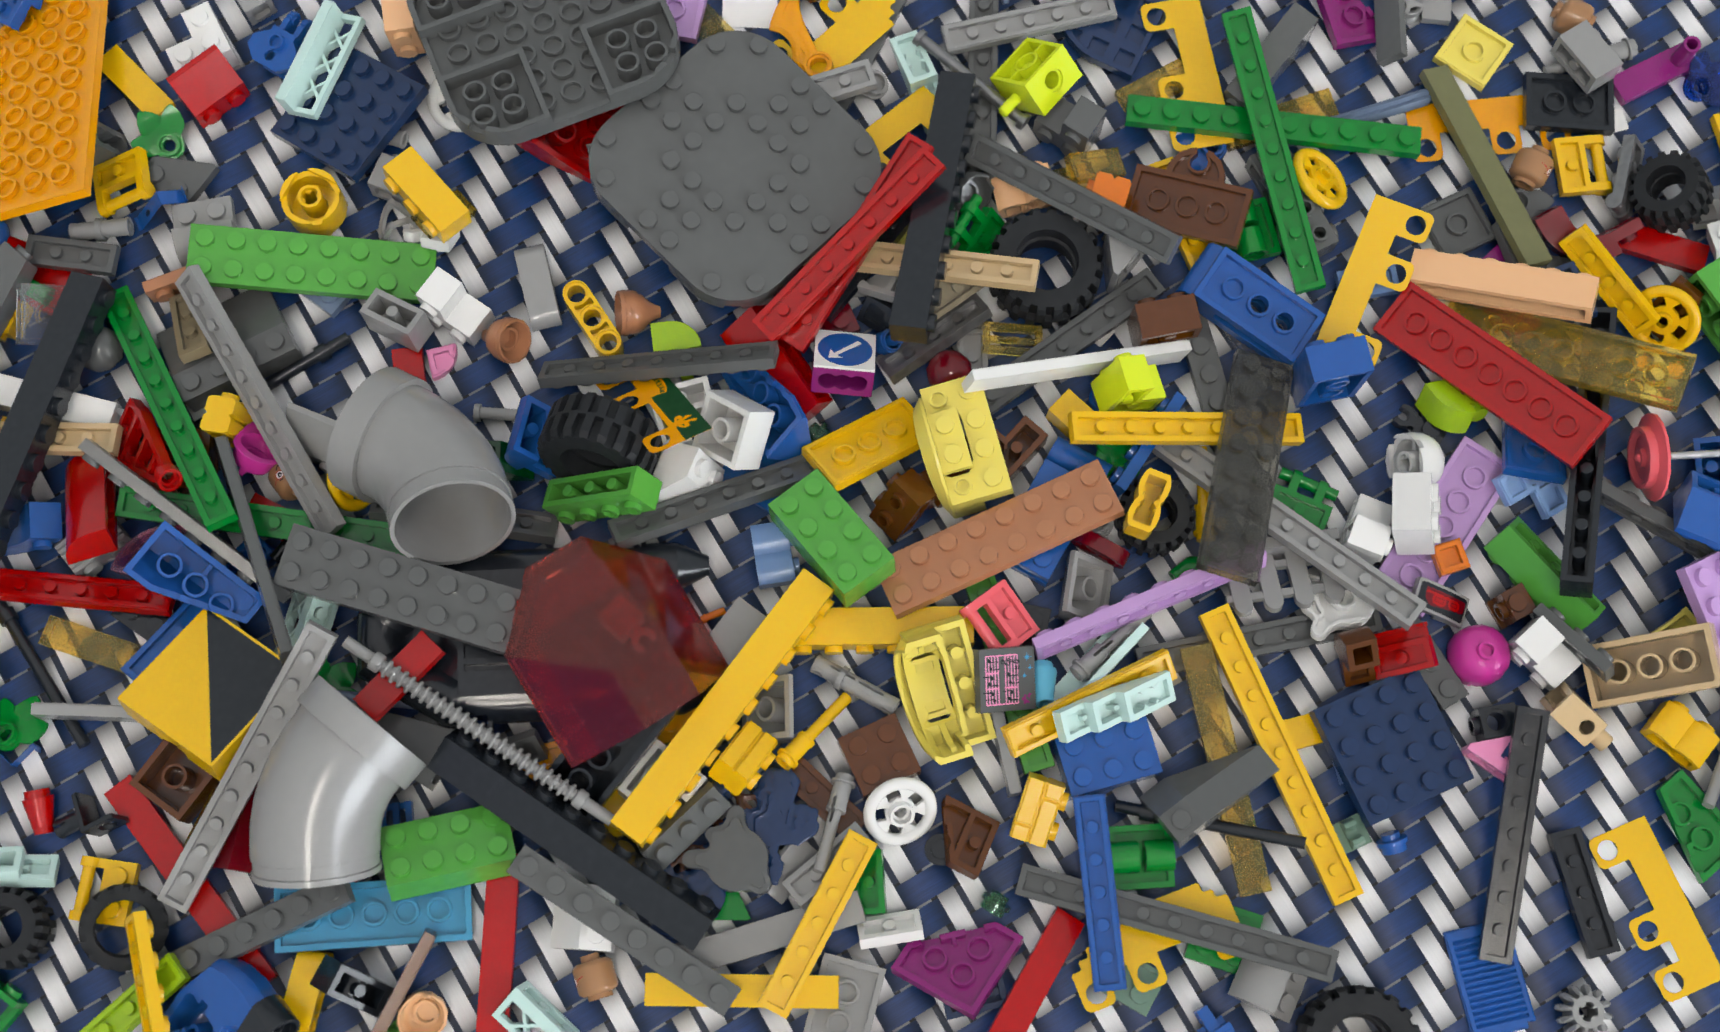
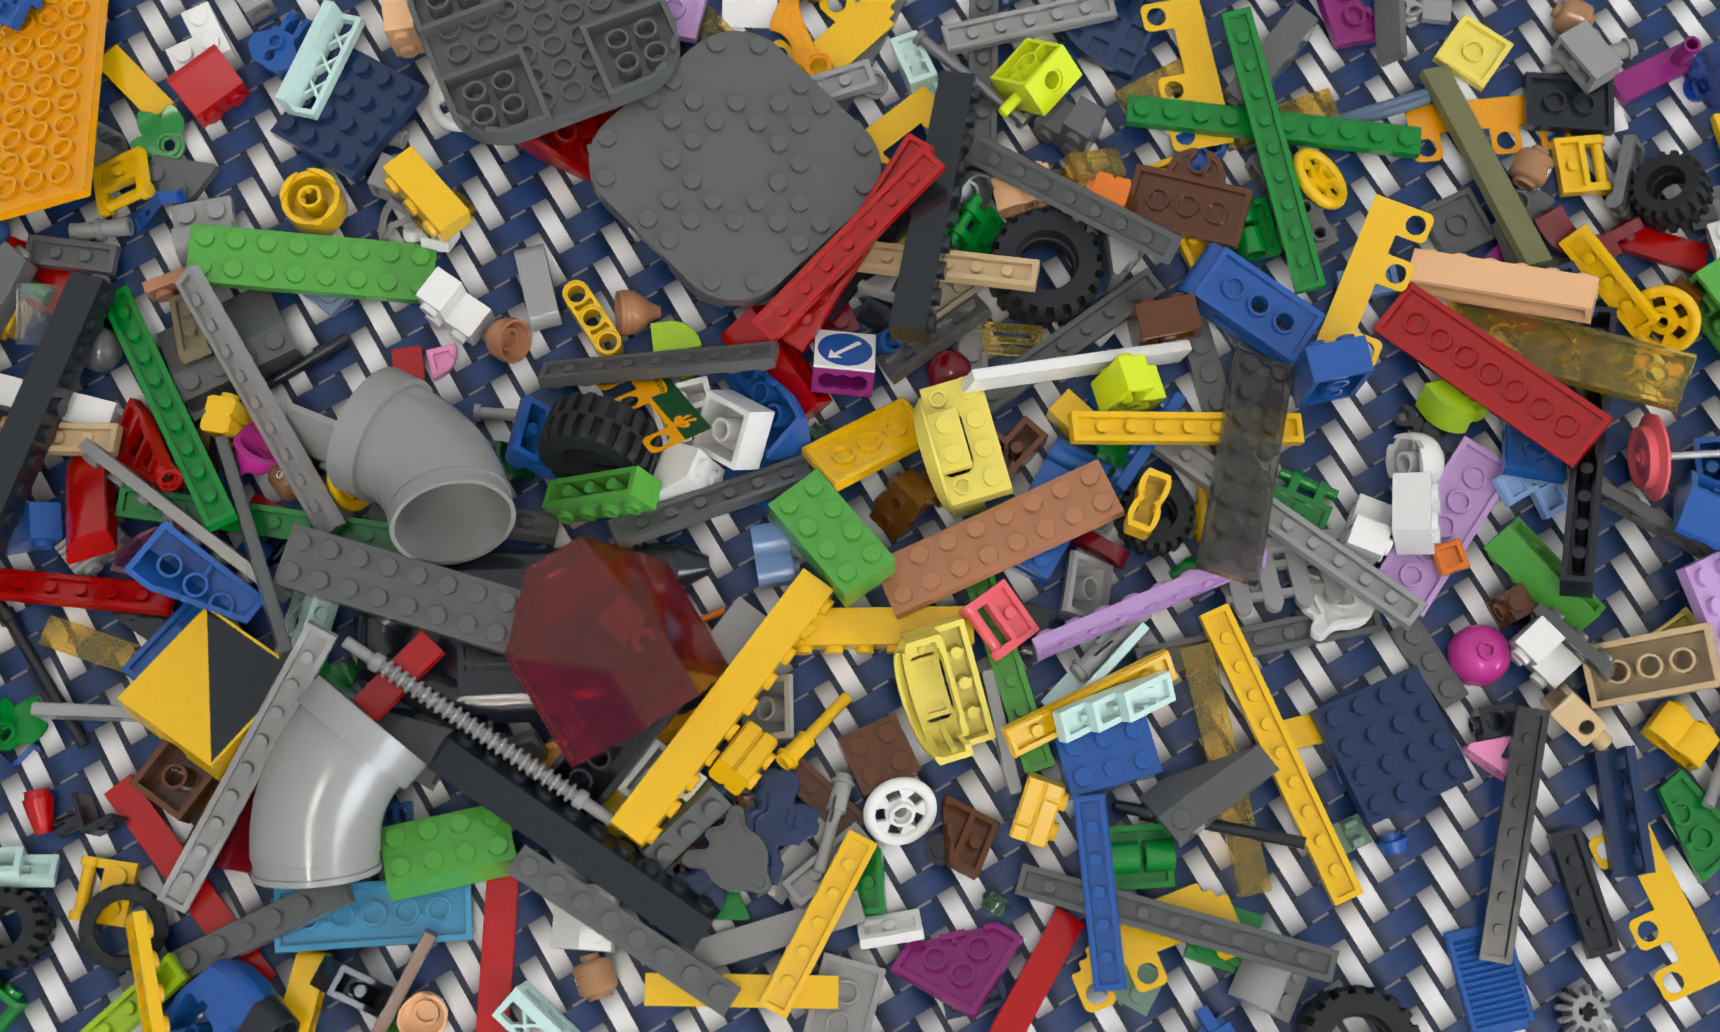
(397, 320): light grey brick -> none
(849, 682): light grey pin -> none
(1004, 679): dark grey tile -> none
(1044, 682): medium azure cone -> none
(1357, 655): reddish brown brick -> none
(1405, 651): red plate -> none
(1443, 603): slope -> none
(1622, 812): none -> dark blue fence

